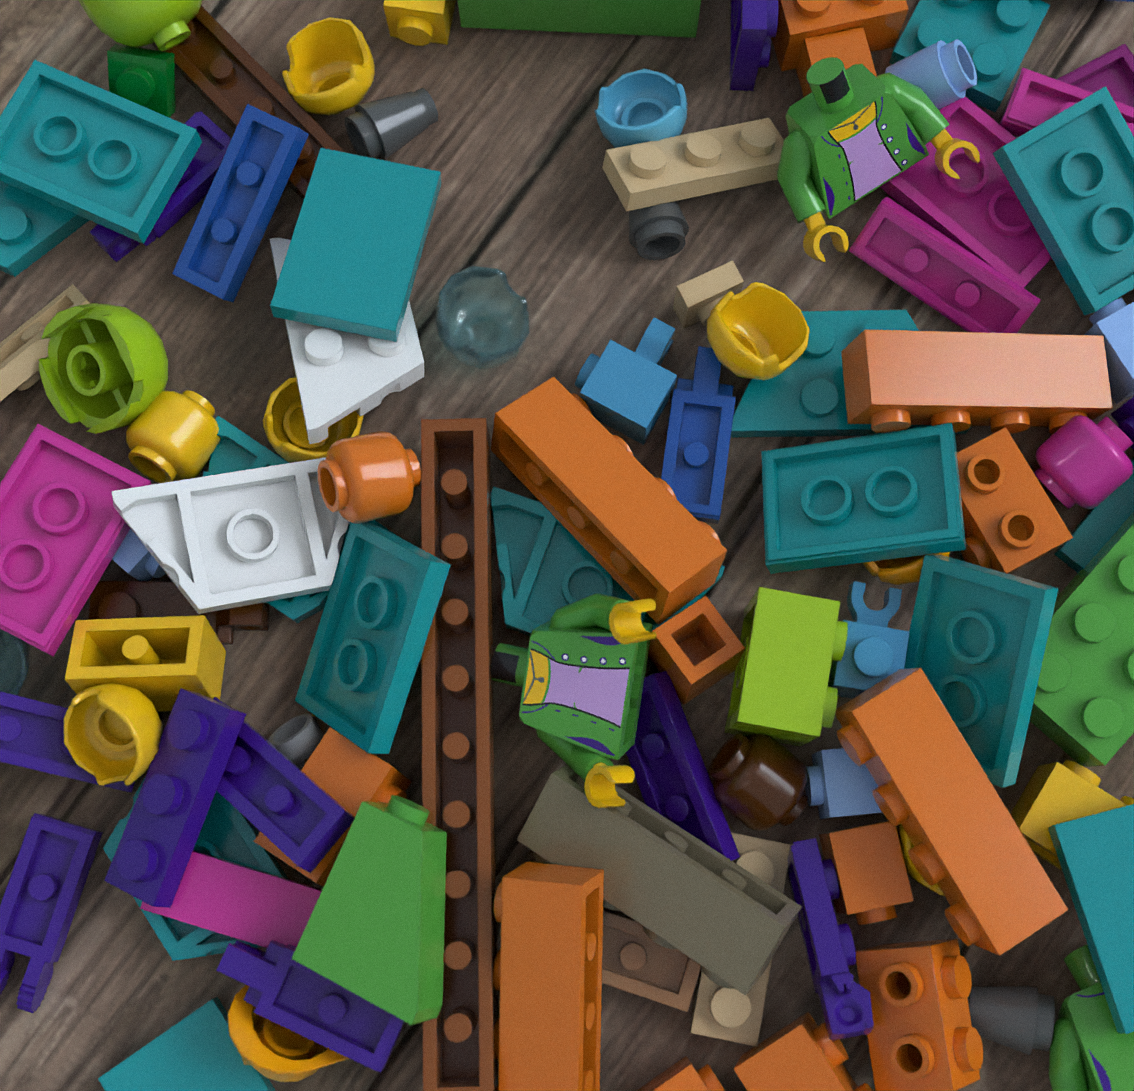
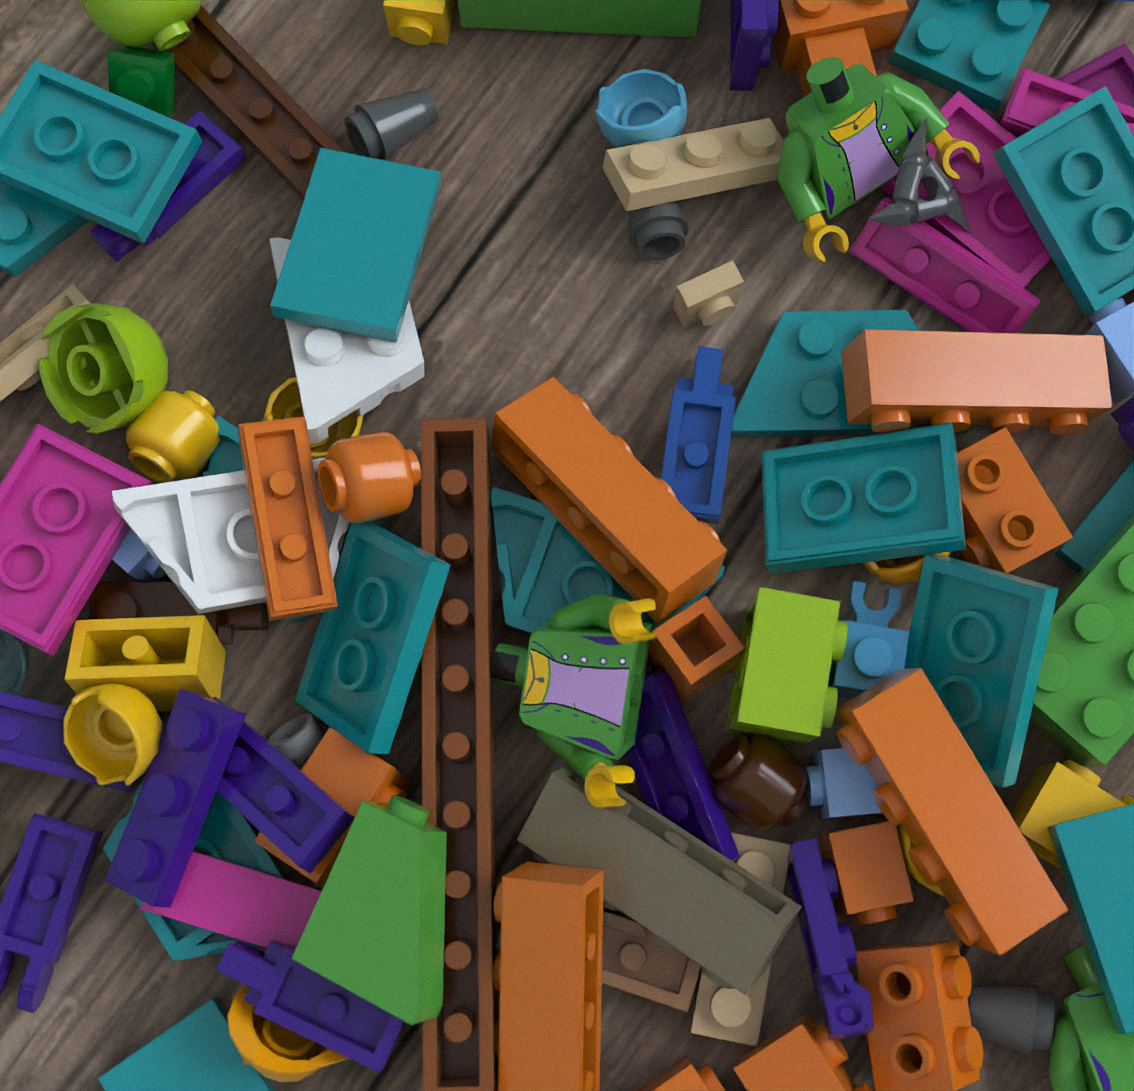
(240, 203): blue plate -> none
(287, 518): none -> orange tile
(329, 66): yellow hair -> none
(481, 317): clear light blue hair -> none
(630, 387): dark azure brick -> none
(757, 332): yellow hair -> none
(939, 70): light blue brick -> none
(940, 197): none -> dark grey piece
(1084, 461): dark pink head -> none

